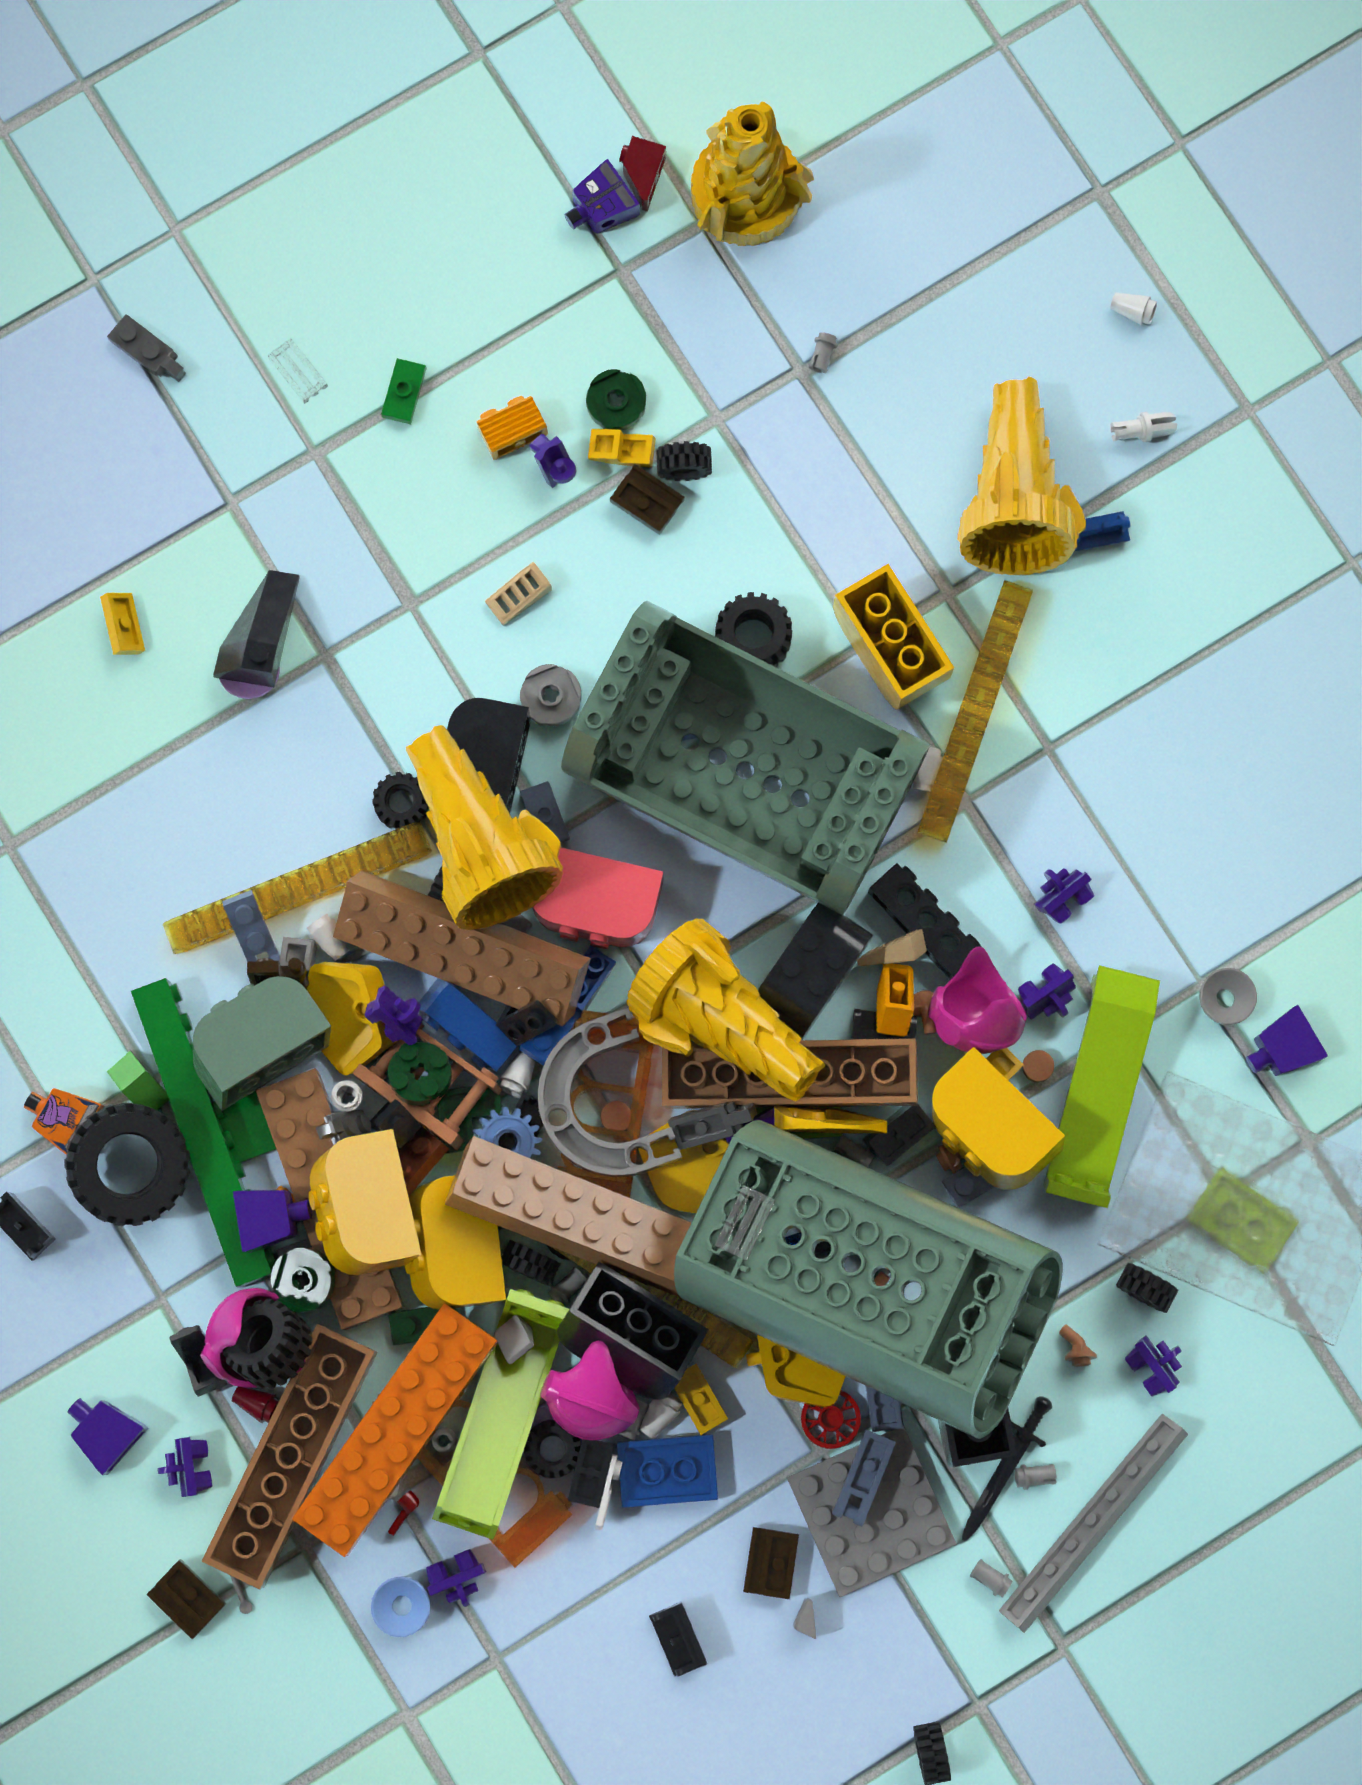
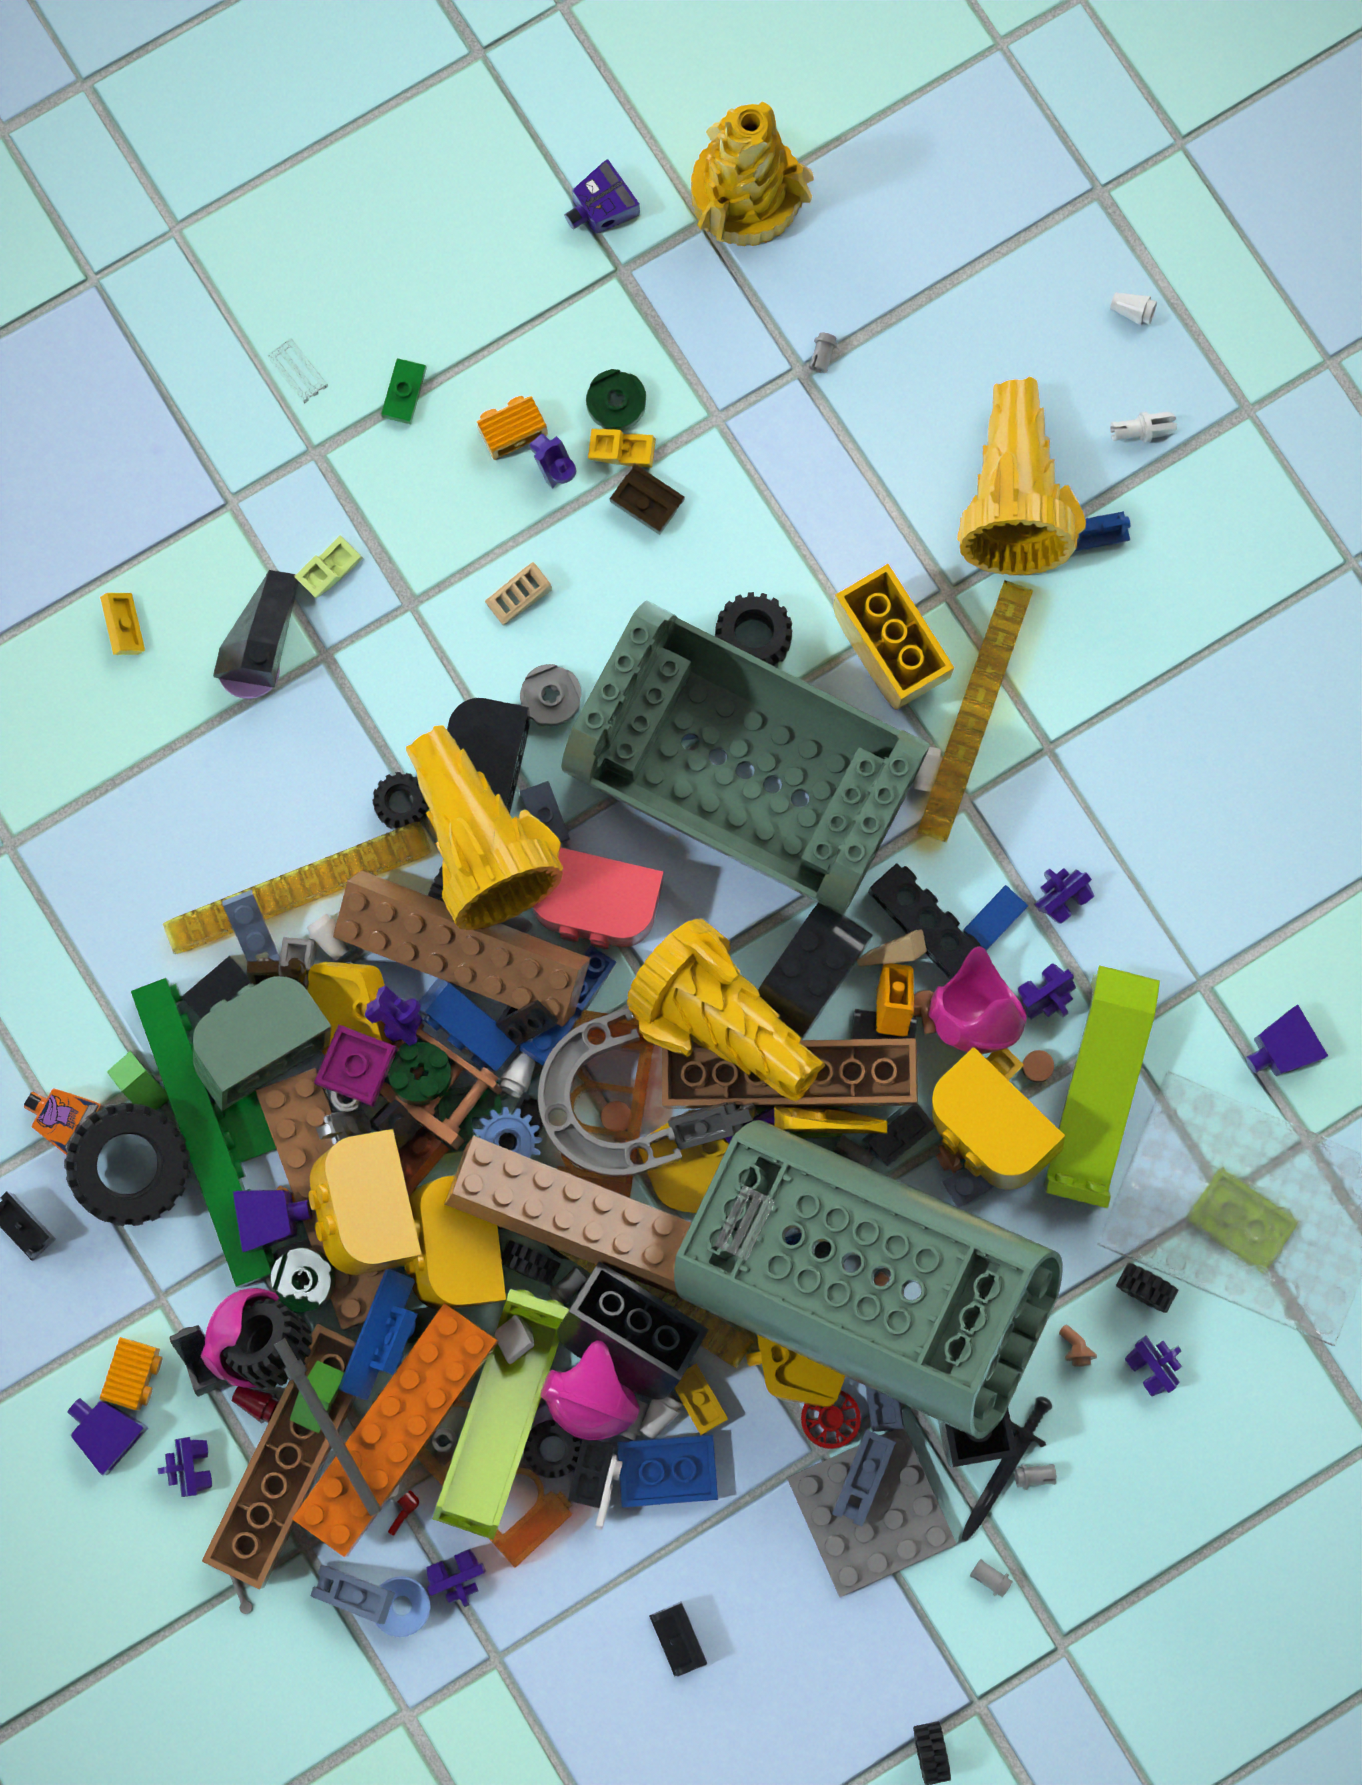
(131, 1373): none -> light orange brick
(145, 348): dark grey hinge -> none
(186, 1599): dark brown plate -> none
(218, 985): none -> black hinge
(296, 1371): none -> dark grey bar
(326, 1385): none -> bright green slope
(328, 568): none -> yellowish green slope
(353, 1594): none -> sand blue plate
(356, 1065): none -> magenta plate
(382, 1336): none -> blue bracket
(642, 168): dark red slope -> none
(684, 461): black tyre -> none
(771, 1563): dark brown plate -> none
(805, 1619): light grey slope -> none
(996, 917): none -> blue tile
(1093, 1522): light grey plate -> none
(1241, 988): light grey piece -> none

